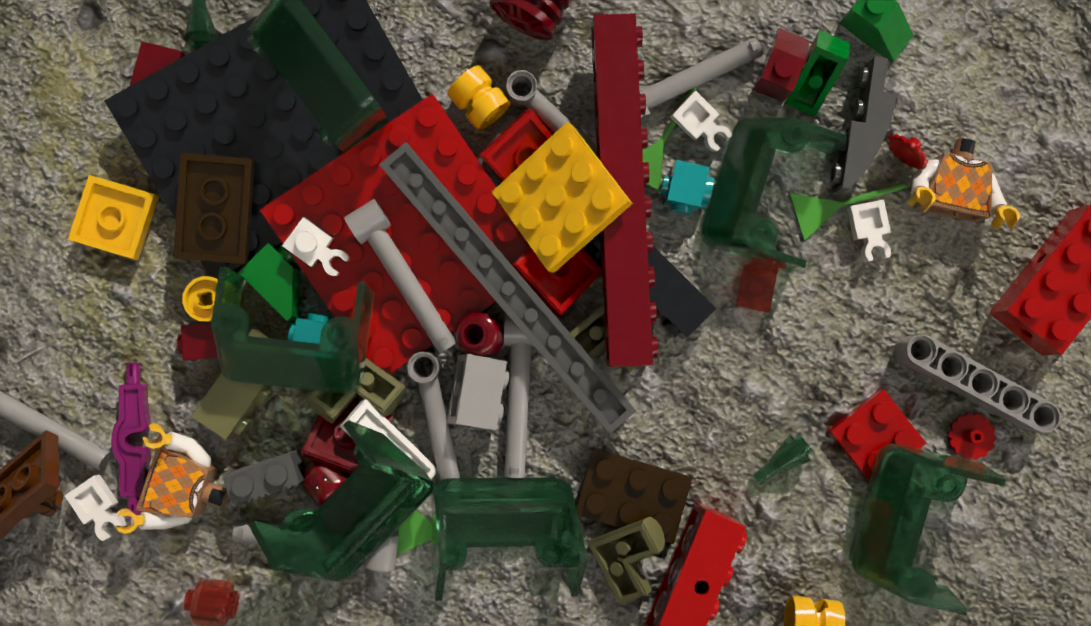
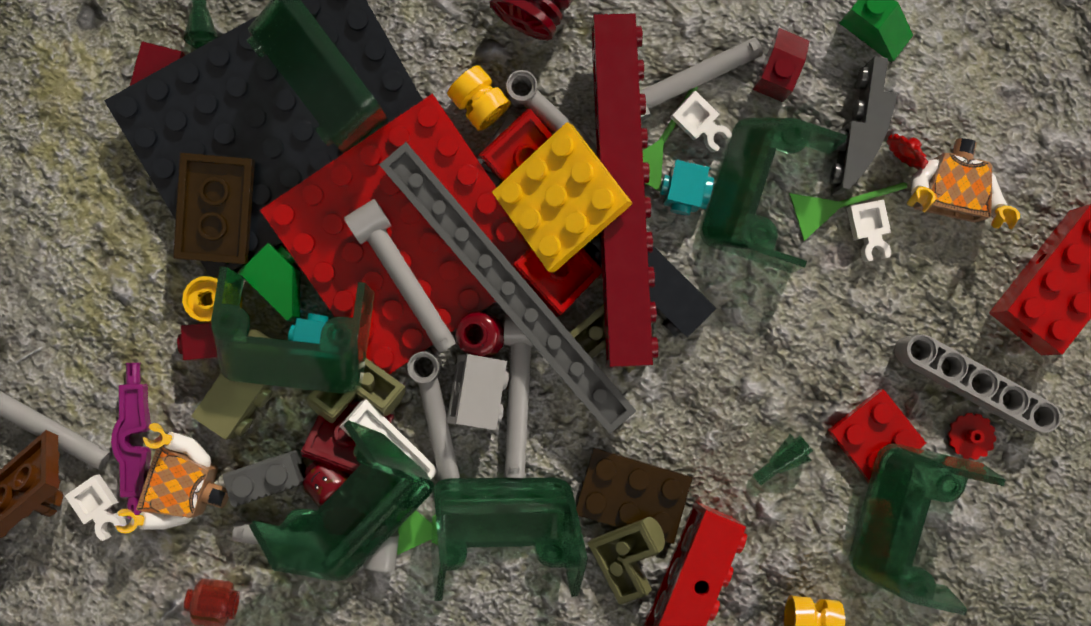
(113, 217): yellow plate -> none
(312, 244): white plate -> none
(758, 284): clear red bracket -> none
(821, 69): green slope -> none

